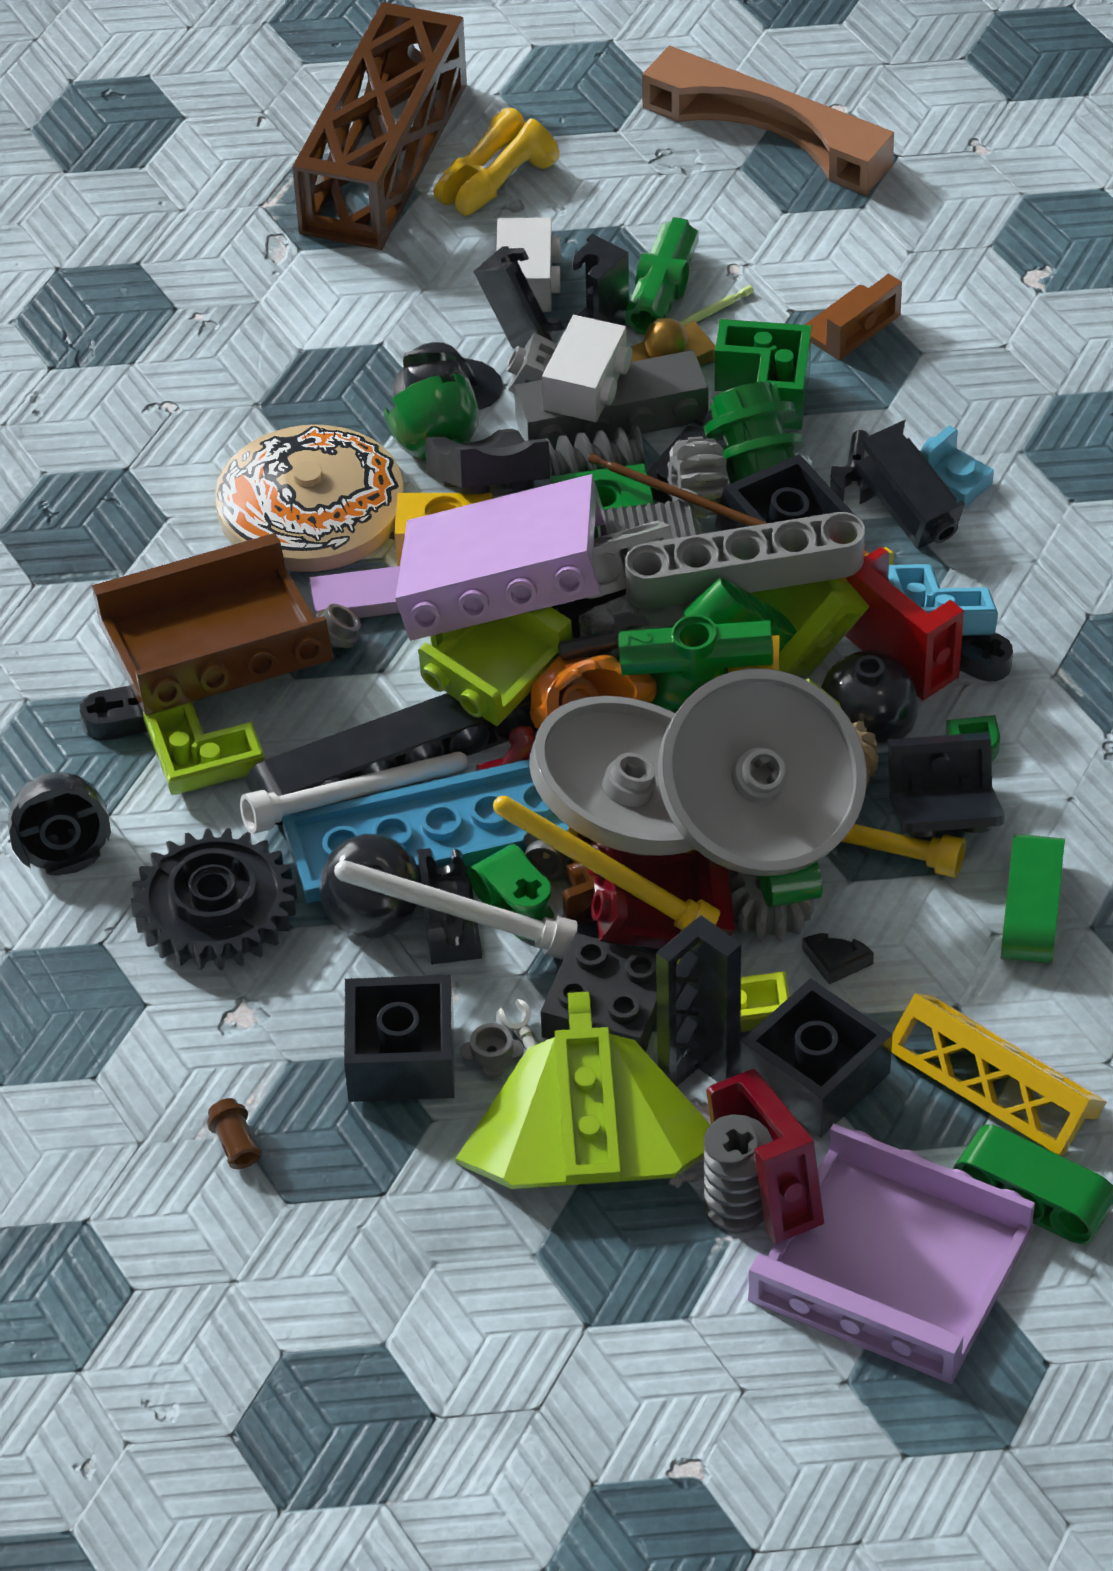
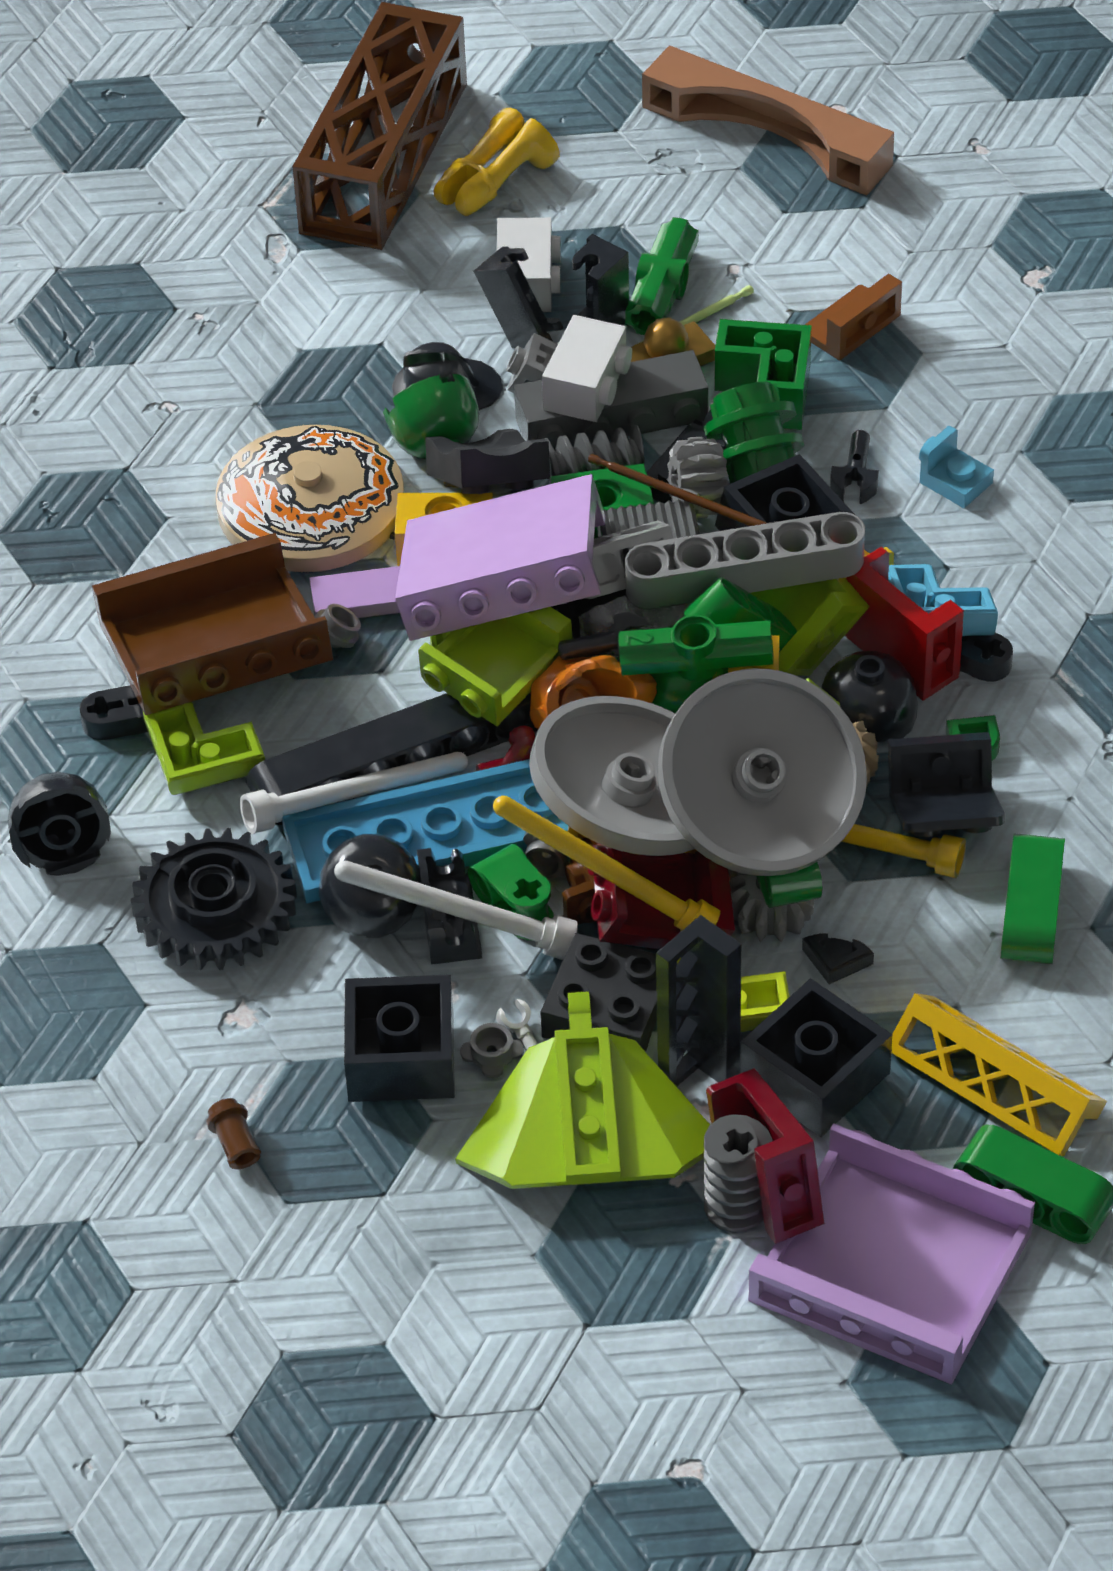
(909, 487): black window -> none

